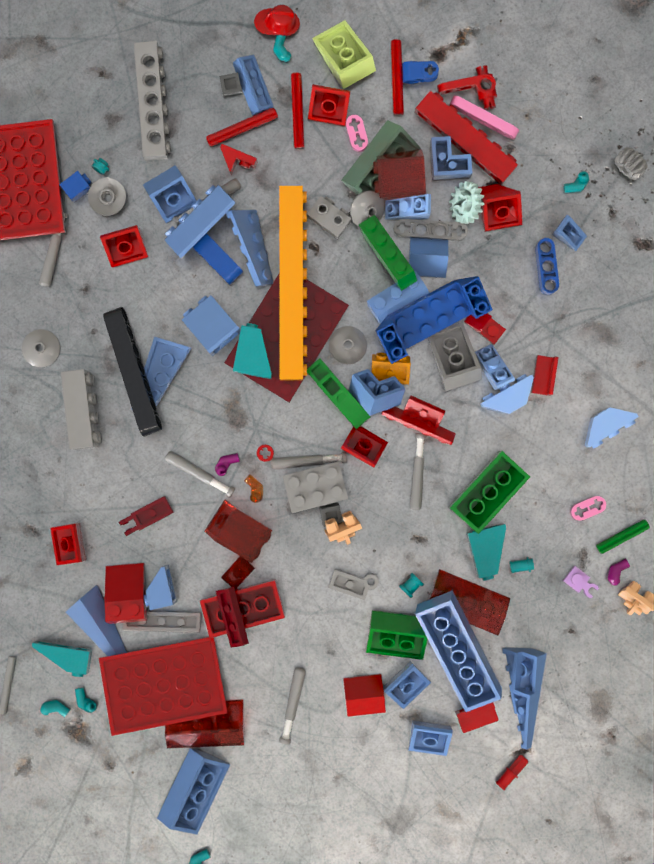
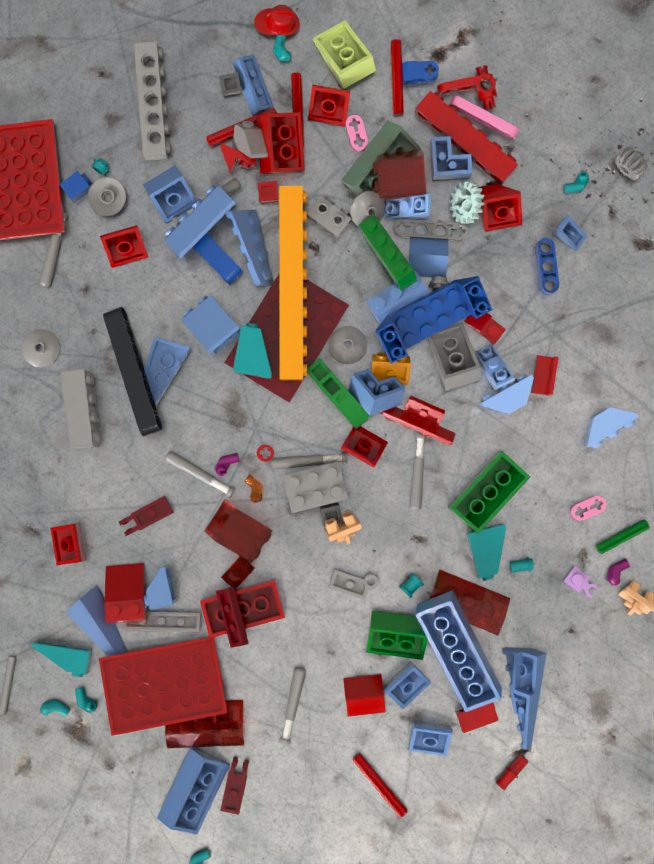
(234, 788): none -> dark red hinge
(249, 140): none -> light grey slope
(267, 192): none -> red plate
(283, 142): none -> red slope
(379, 785): none -> red axle
(437, 282): none -> light grey plate

